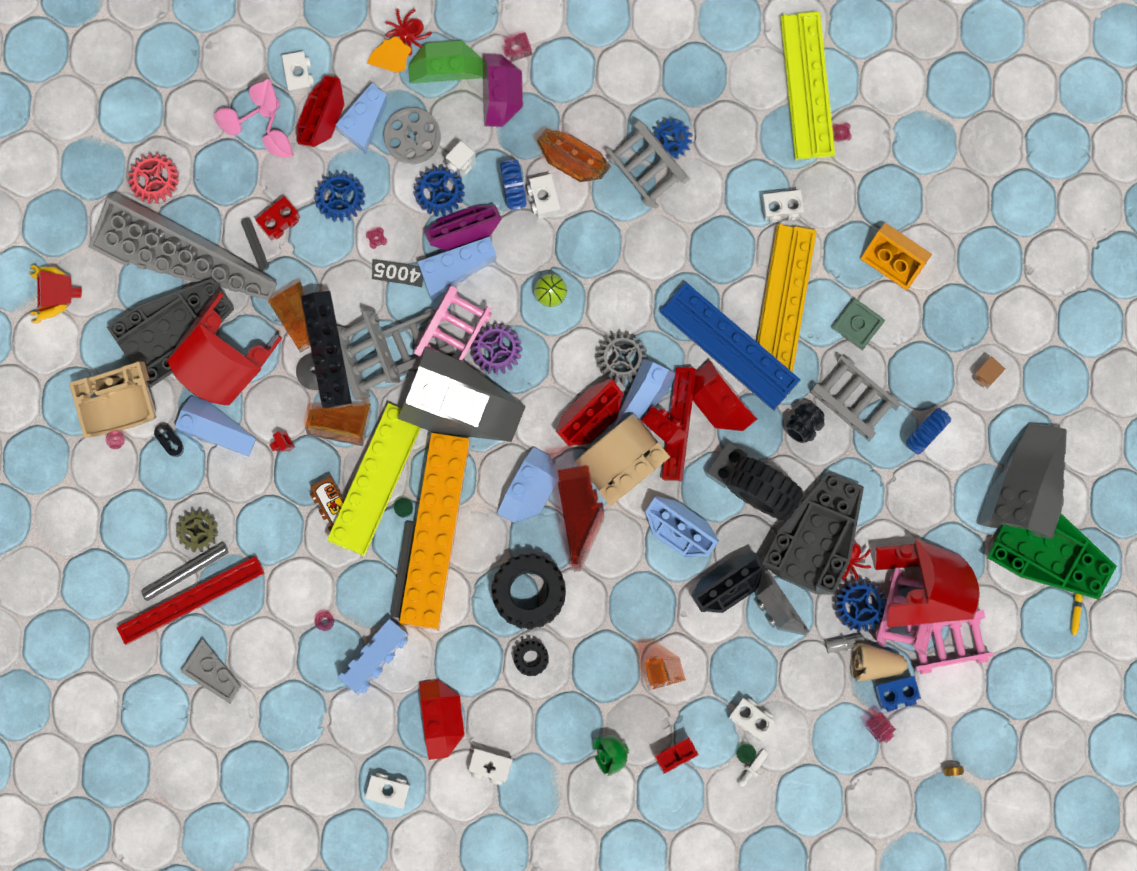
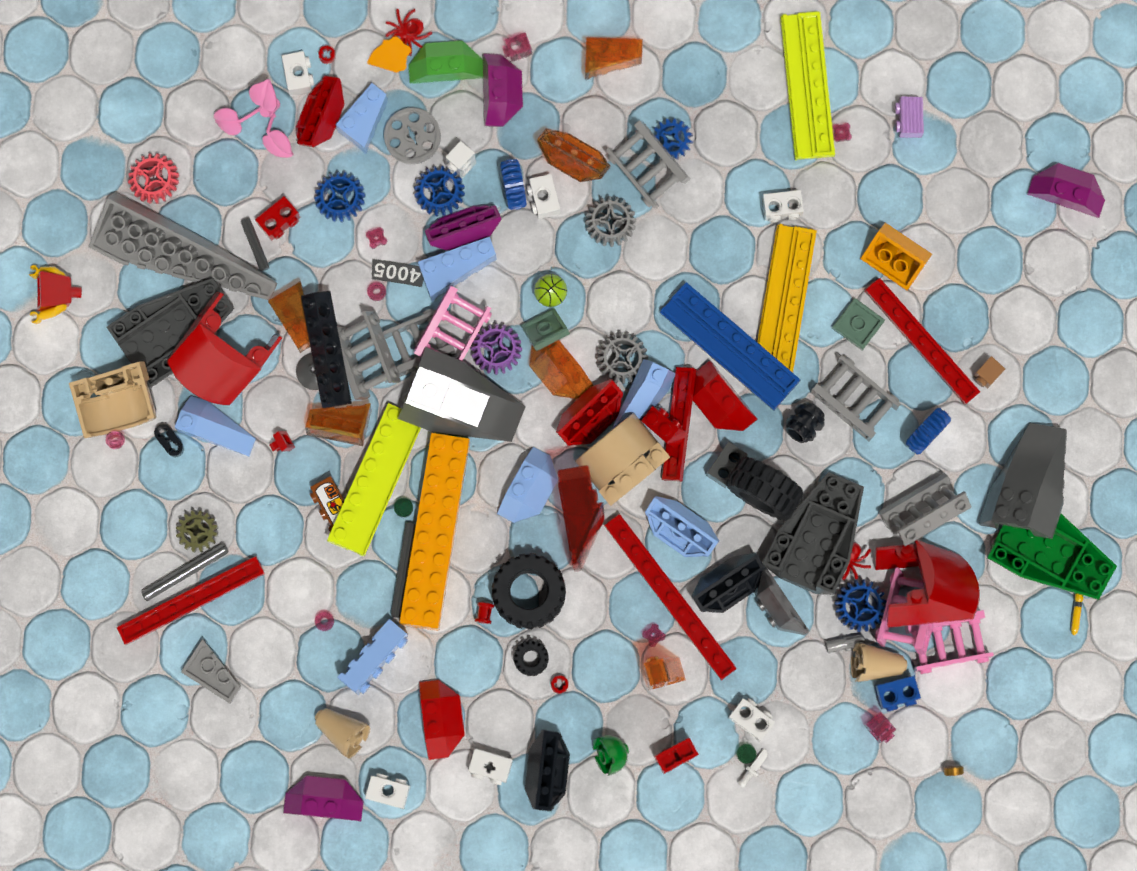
(324, 799): none -> magenta wedge
(332, 55): none -> red bush
(342, 731): none -> tan cone
(376, 285): none -> clear pink plate
(484, 613): none -> red bush
(545, 329): none -> sand green tile
(547, 771): none -> black wedge
(559, 371): none -> clear orange wedge
(564, 688): none -> red bush
(611, 54): none -> clear orange wedge
(617, 221): none -> light grey gear
(653, 630): none -> clear pink plate
(670, 597): none -> red plate
(910, 117): none -> lavender brick
(918, 500): none -> light grey fence
(922, 341): none -> red plate
(1068, 189): none -> magenta wedge

